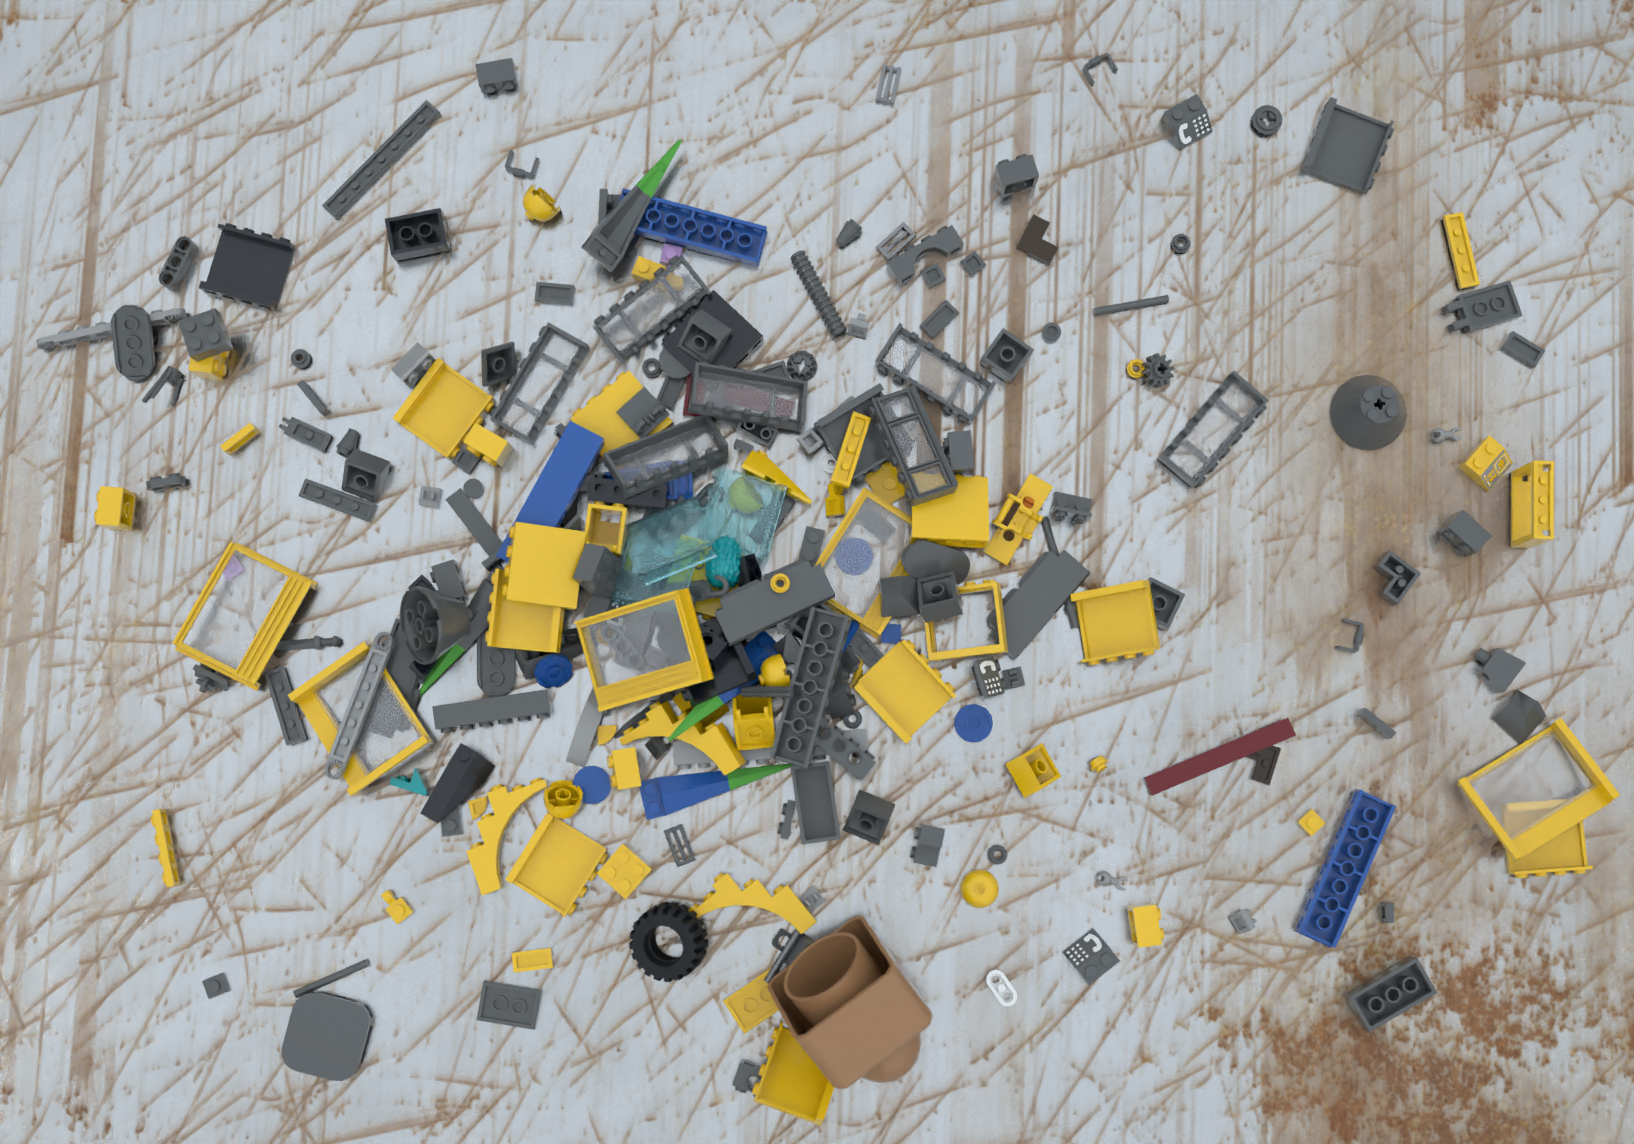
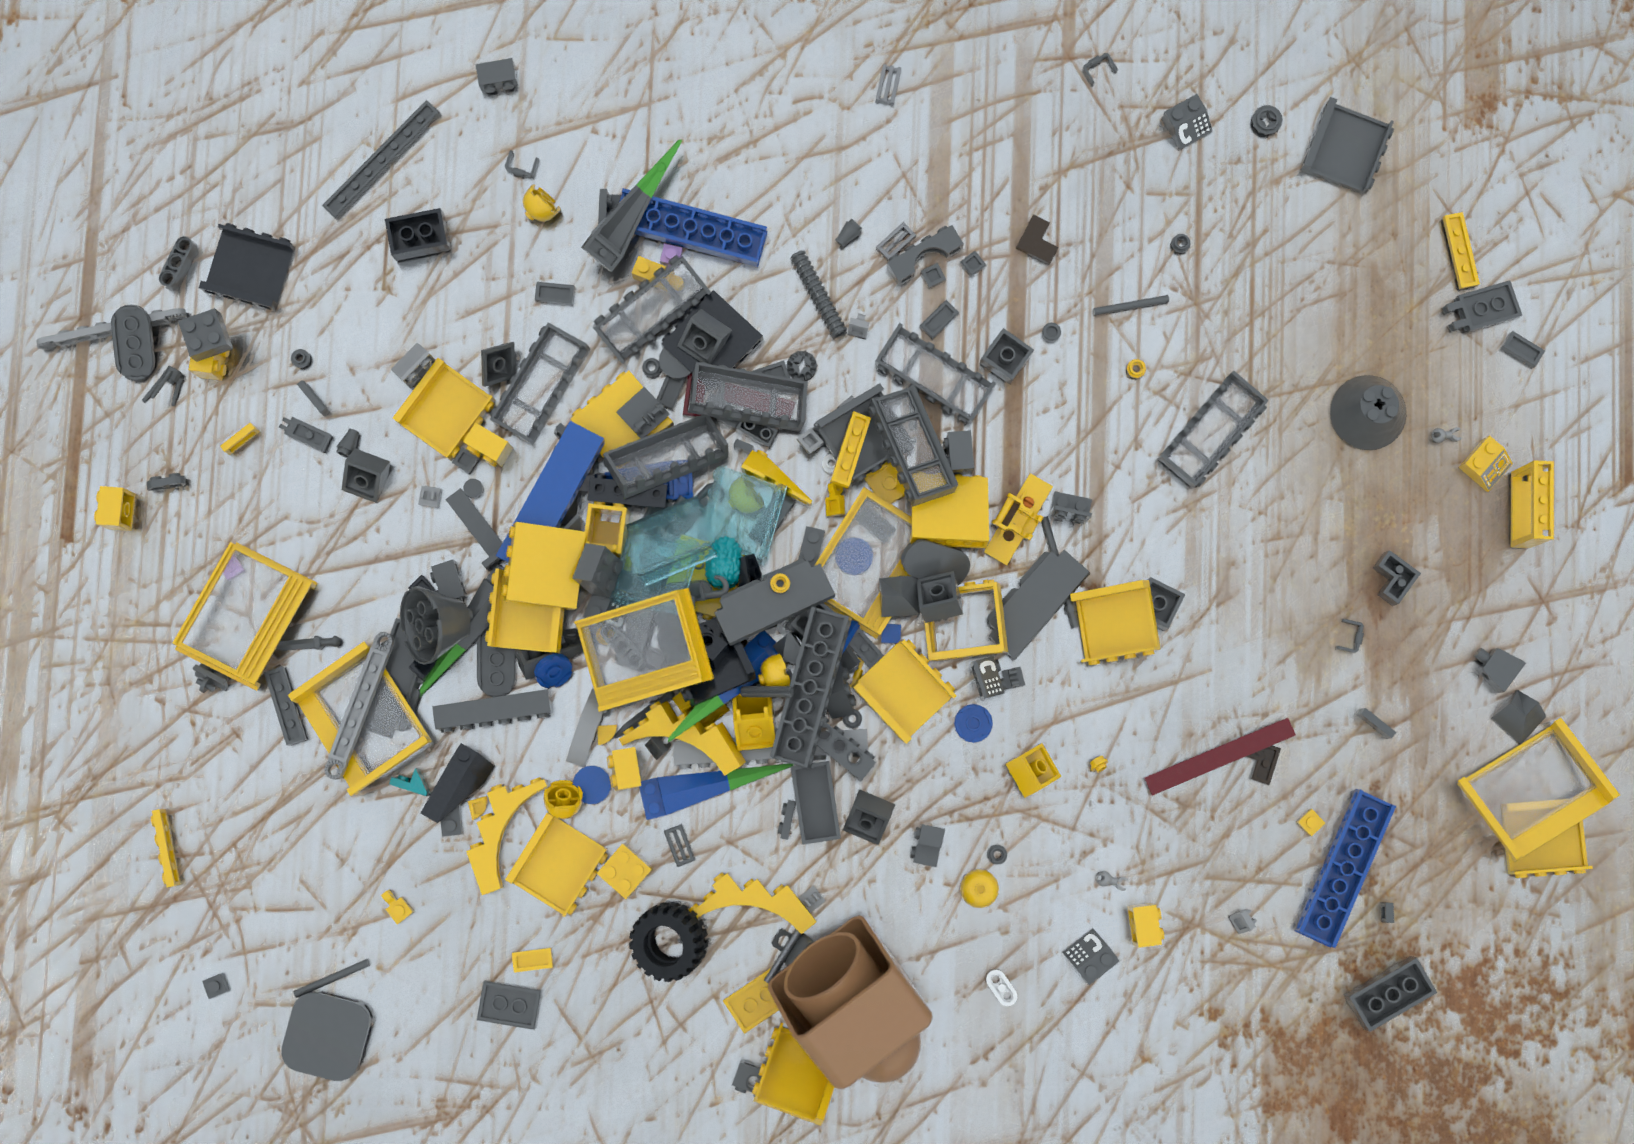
(337, 500): dark grey tile -> none
(1015, 175): dark grey brick -> none
(1157, 370): dark grey gear -> none
(1463, 534): dark grey brick -> none

